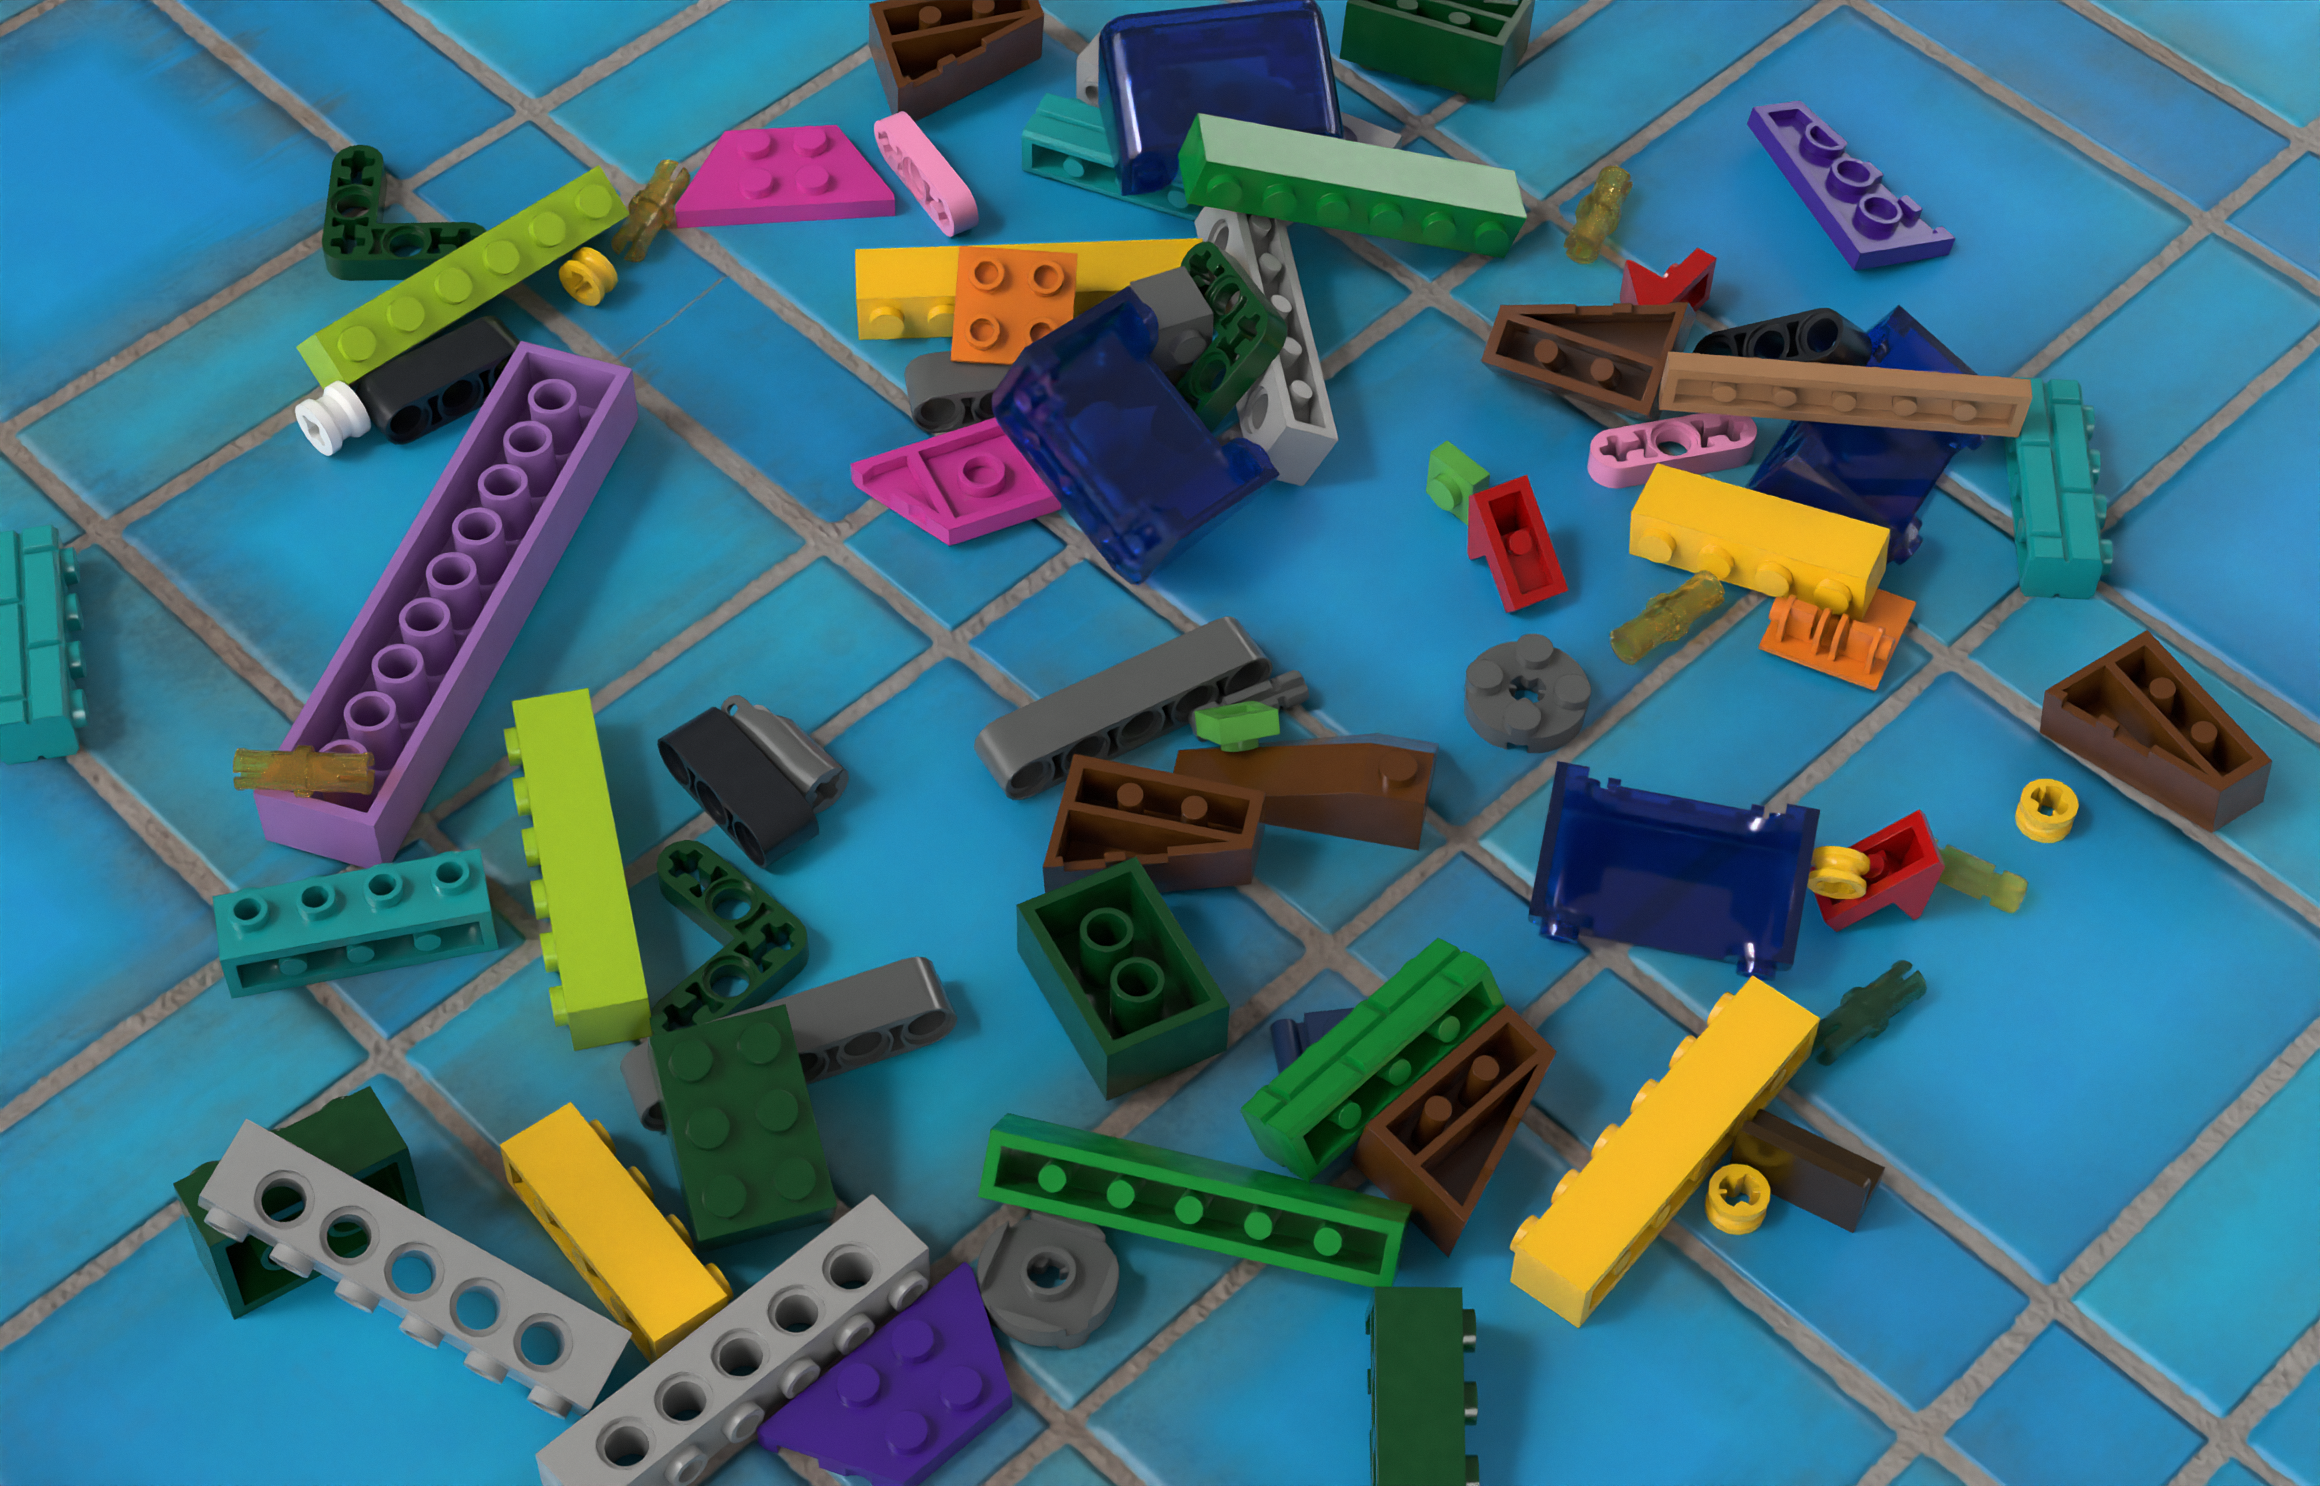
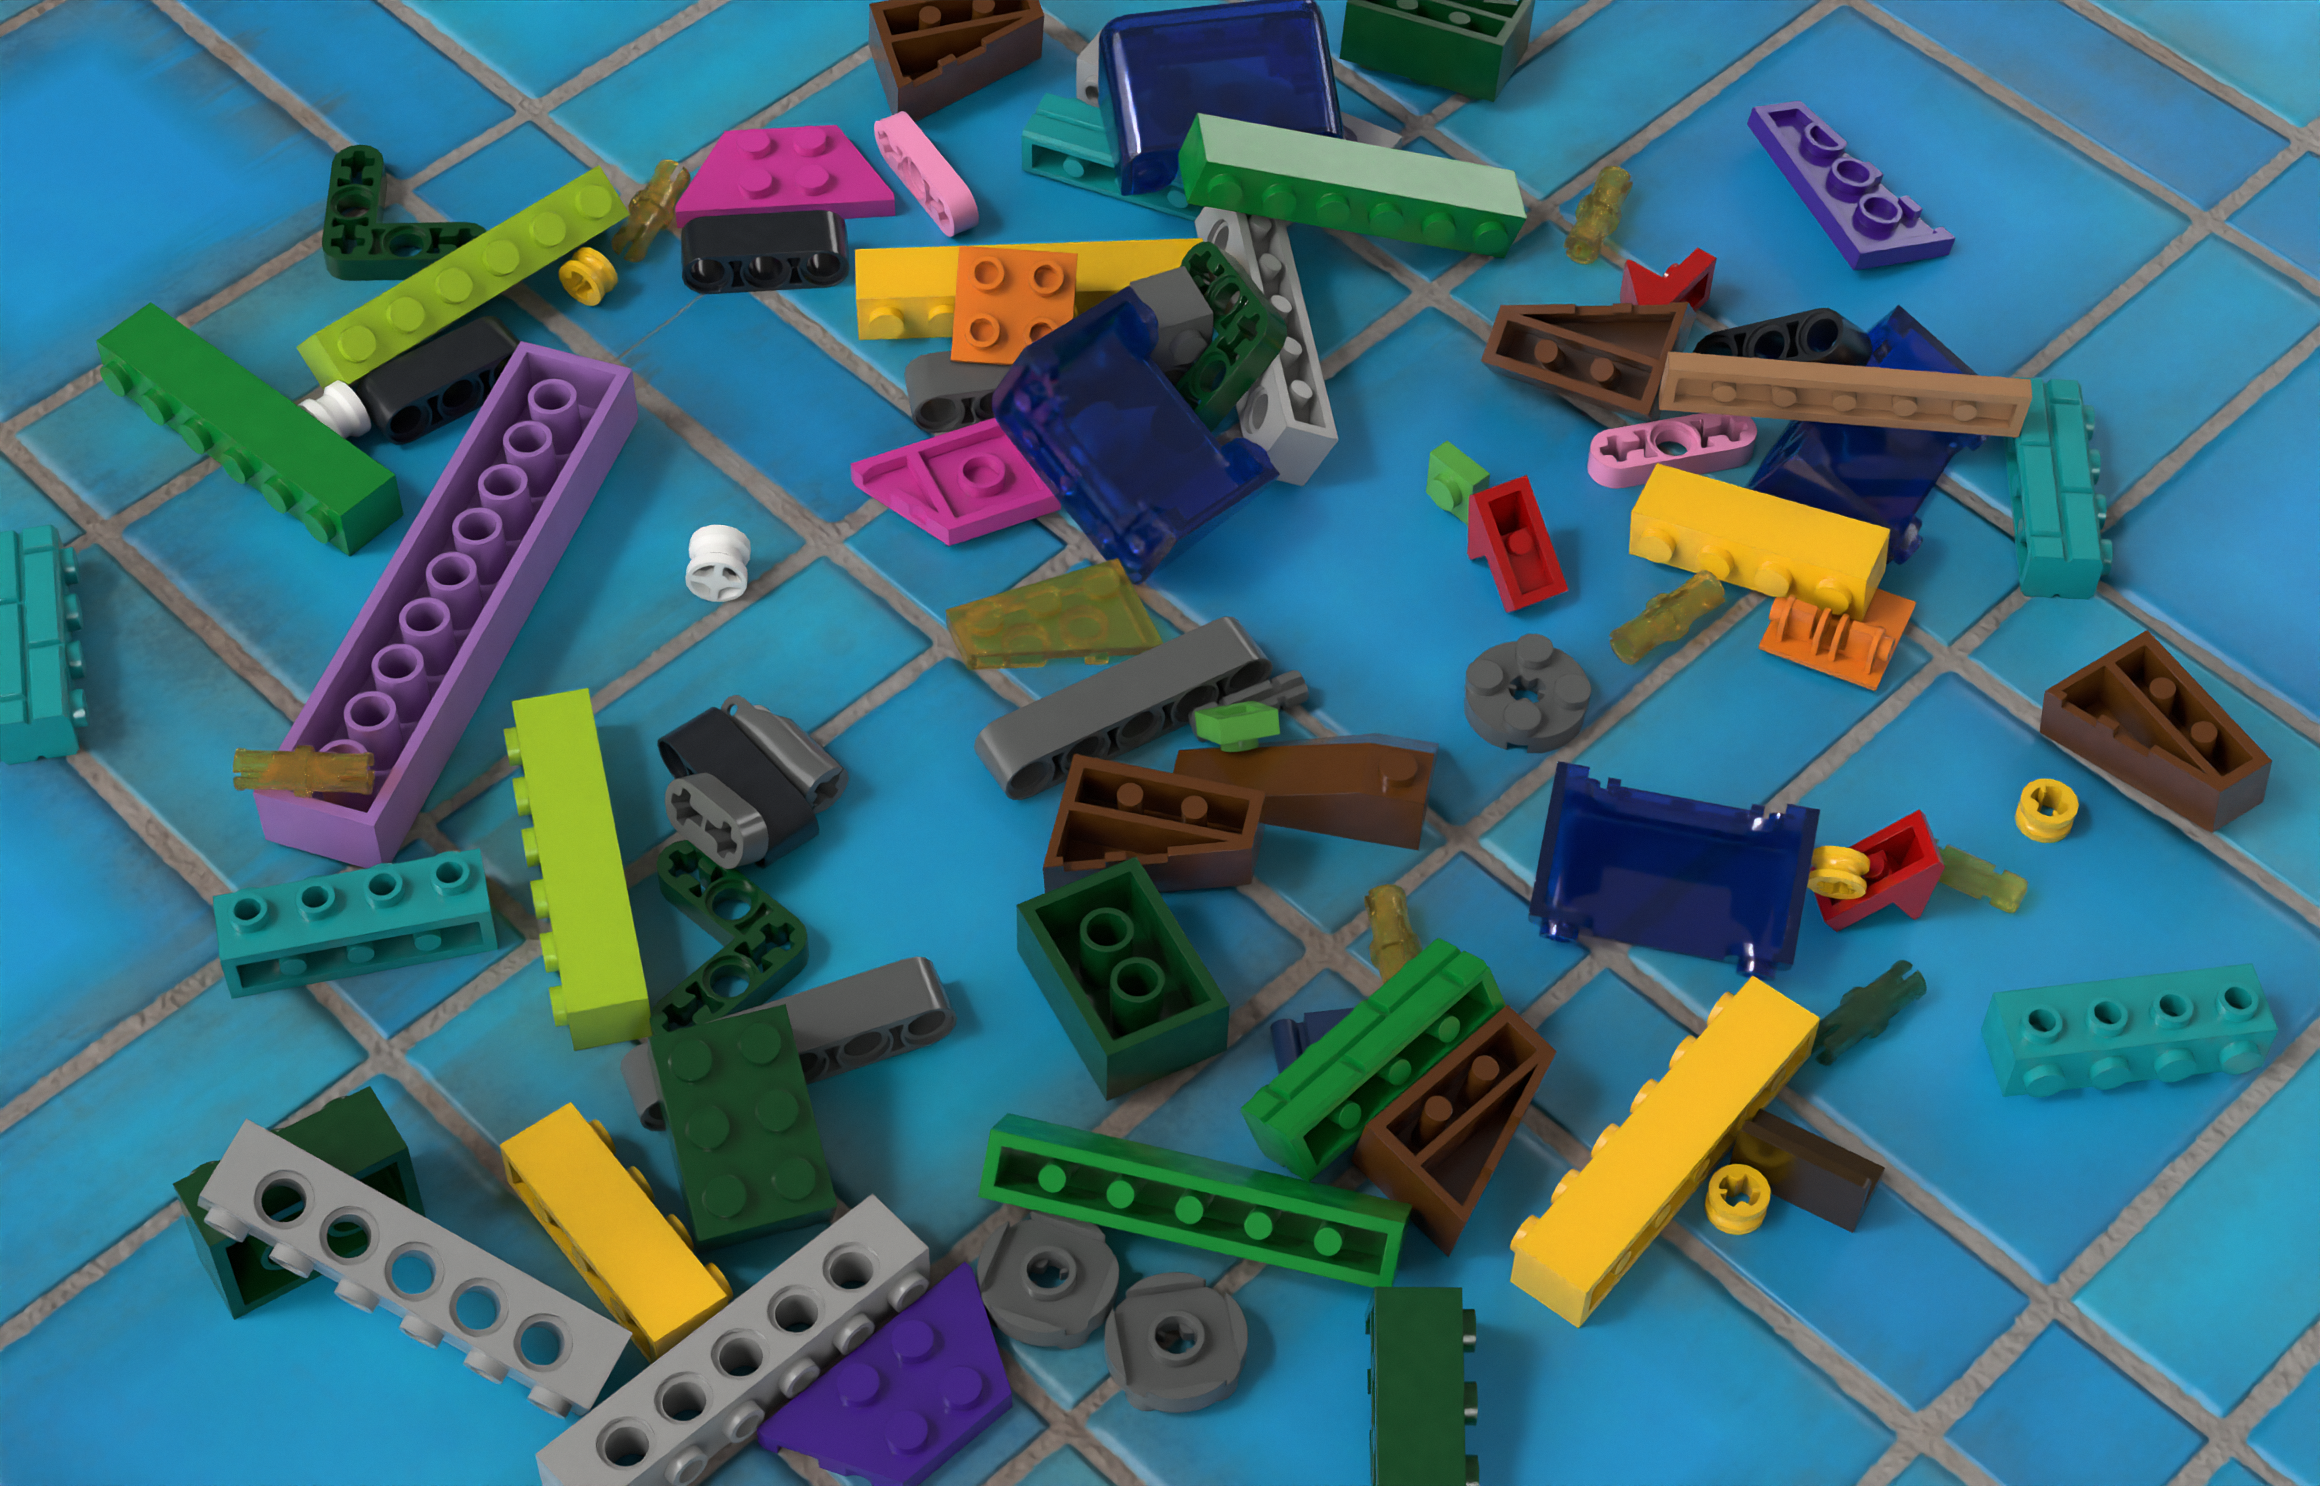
(250, 429): none -> green brick
(716, 820): none -> dark grey beam
(718, 563): none -> white wheel
(764, 252): none -> black beam
(1066, 616): none -> clear yellow wing
(1166, 1380): none -> dark grey plate
(1392, 934): none -> clear yellow pin
(2128, 1030): none -> teal brick

